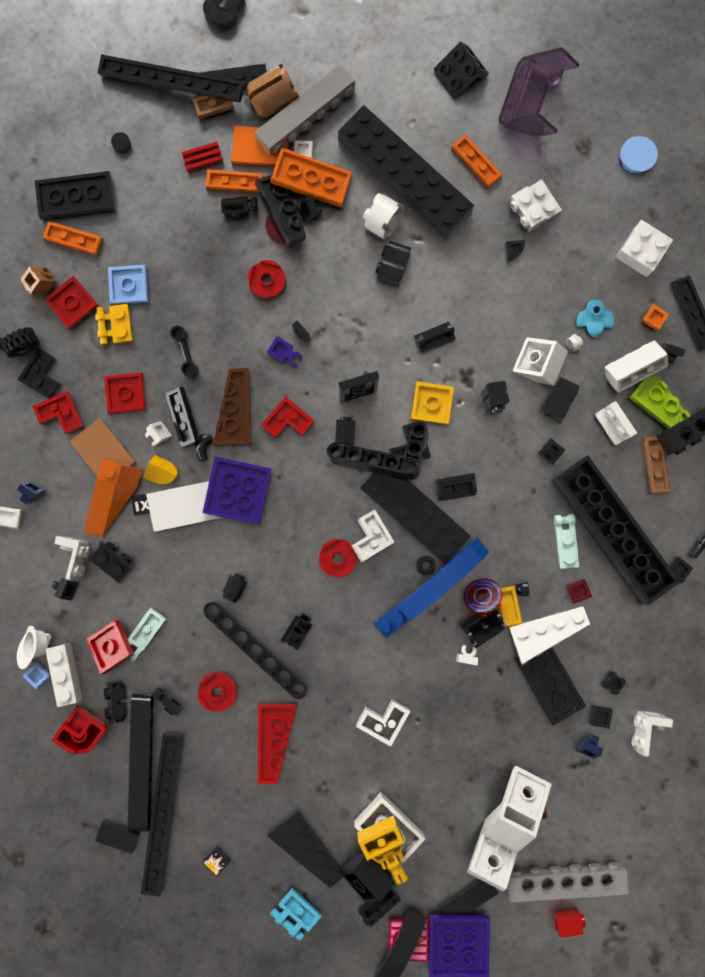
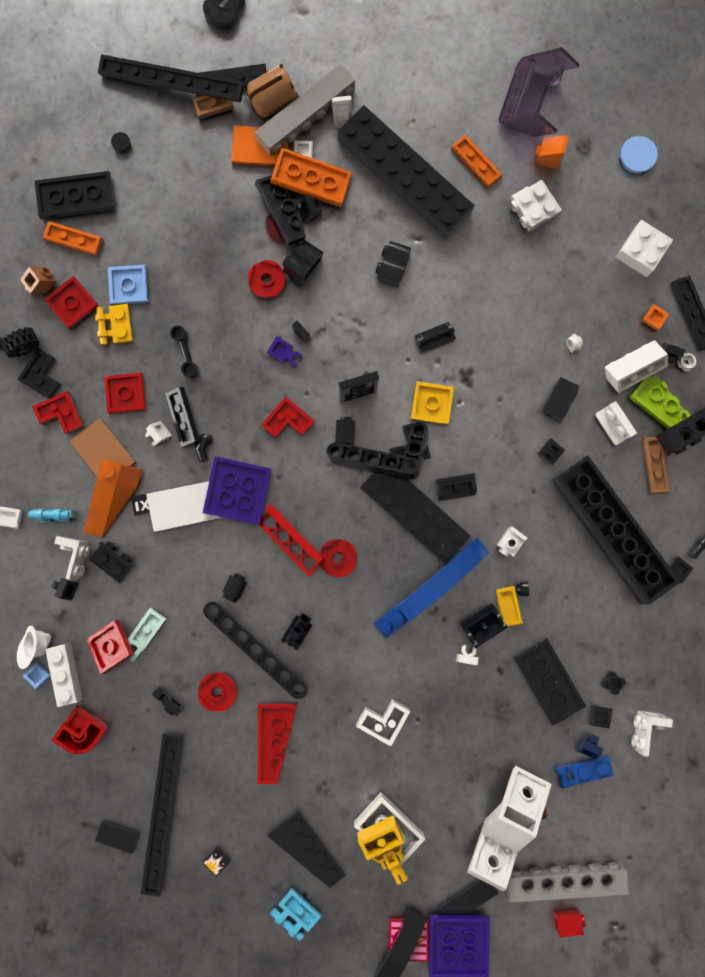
(30, 491): dark blue tile -> none
(57, 514): none -> medium azure plate
(114, 710): black hinge -> none
(140, 762): black beam -> none
(160, 471): yellow brick -> none
(199, 150): red tile -> none
(232, 181): orange tile -> none
(234, 416): reddish brown wing -> none
(239, 205): black piece -> none
(299, 539): none -> red fence
(302, 261): none -> black brick
(341, 110): none -> white slope
(367, 878): black brick -> none
(374, 911): black hinge -> none
(376, 539): white plate -> none
(383, 216): white brick -> none
(432, 565): black plate -> none
(460, 69): black bracket -> none
(480, 587): clear red tile -> none
(495, 397): black brick -> none
(511, 534): none -> white brick
(514, 249): black tile -> none
(540, 360): white slope -> none
(542, 634): white wing -> none
(551, 151): none -> orange slope
(566, 541): light aqua plate -> none
(579, 591): dark red tile -> none
(585, 771): none -> blue plate
(595, 321): medium azure plate -> none
(691, 362): none -> white plate

